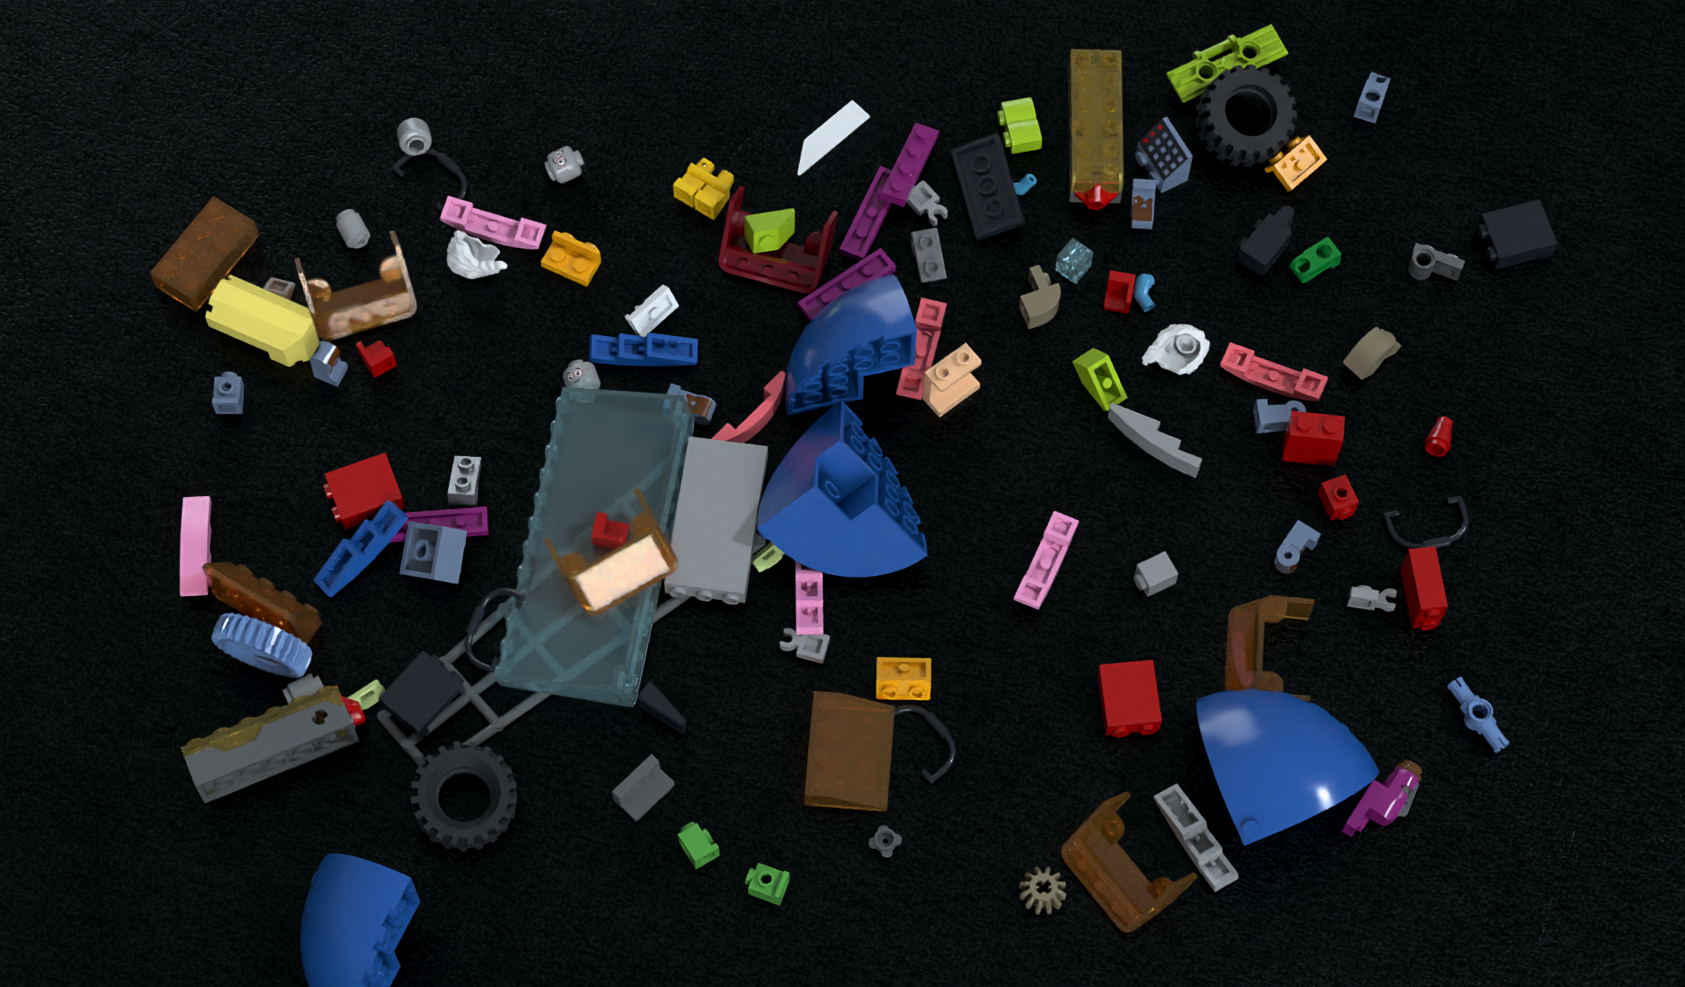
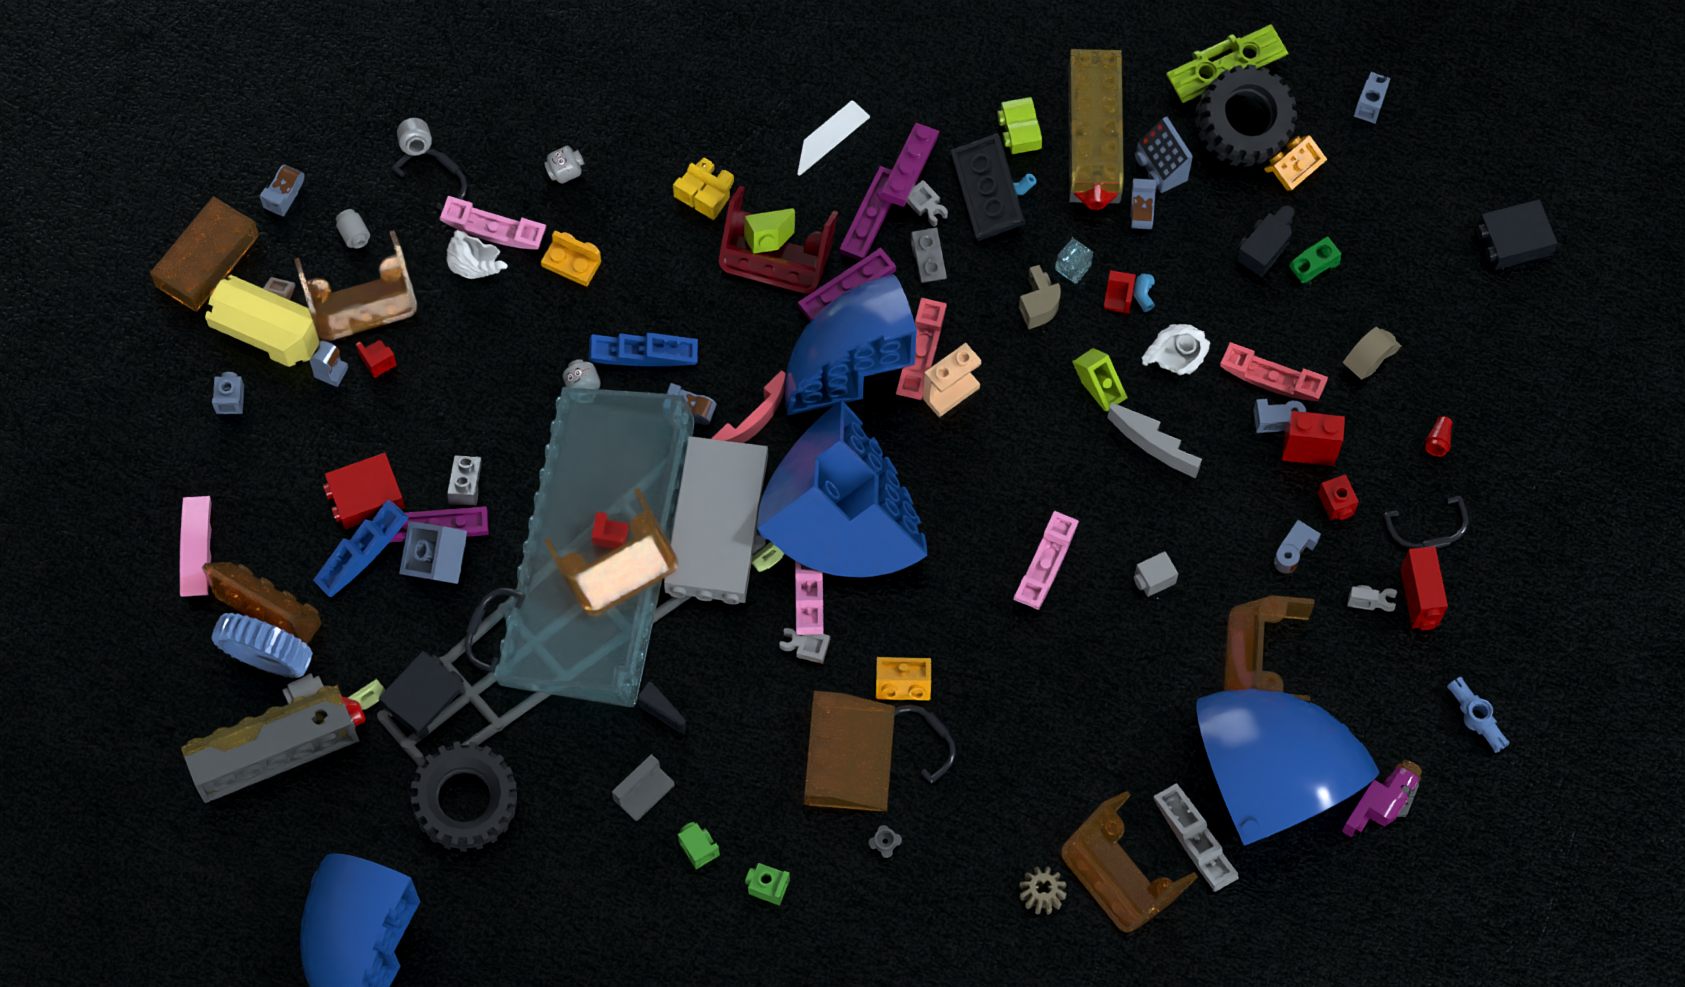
(282, 190): none -> sand blue leg
(652, 311): white plate -> none
(1129, 698): red brick -> none
(1437, 262): flat silver plate -> none

